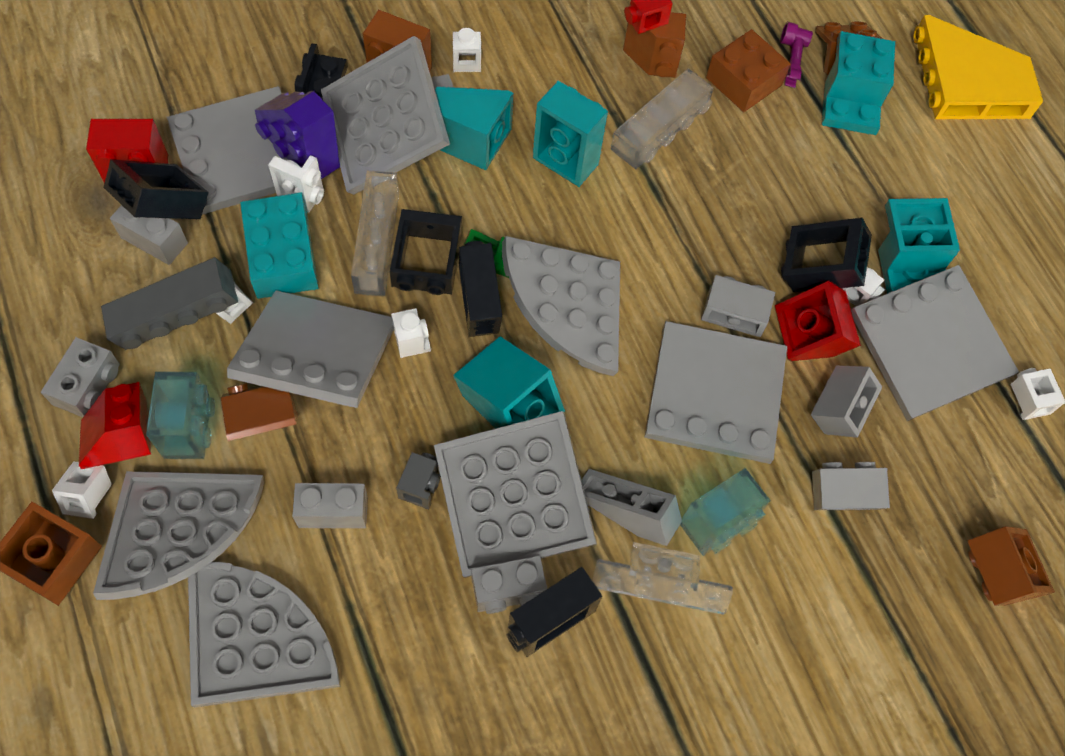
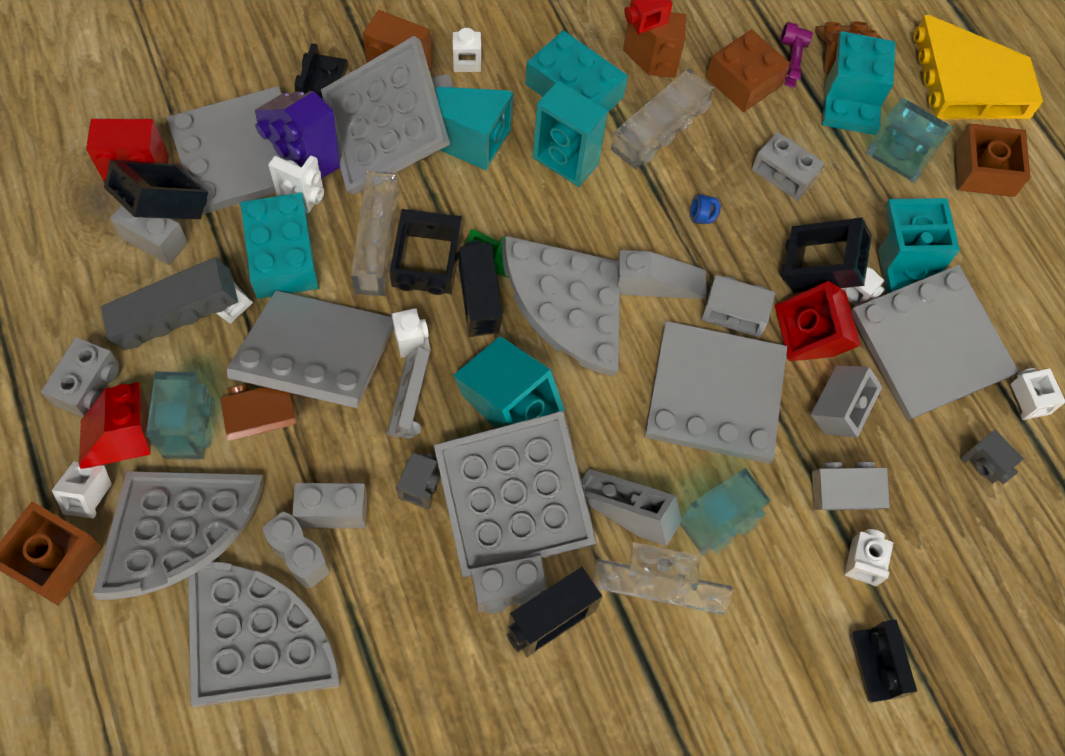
(298, 552): none -> light grey brick
(405, 403): none -> light grey hinge
(576, 67): none -> teal brick
(658, 276): none -> light grey slope
(701, 209): none -> blue tile
(787, 166): none -> light grey brick
(862, 564): none -> white brick
(883, 662): none -> black bracket
(908, 139): none -> clear light blue brick
(992, 160): none -> dark orange brick
(994, 458): none -> dark grey brick
(1009, 566): dark orange slope -> none

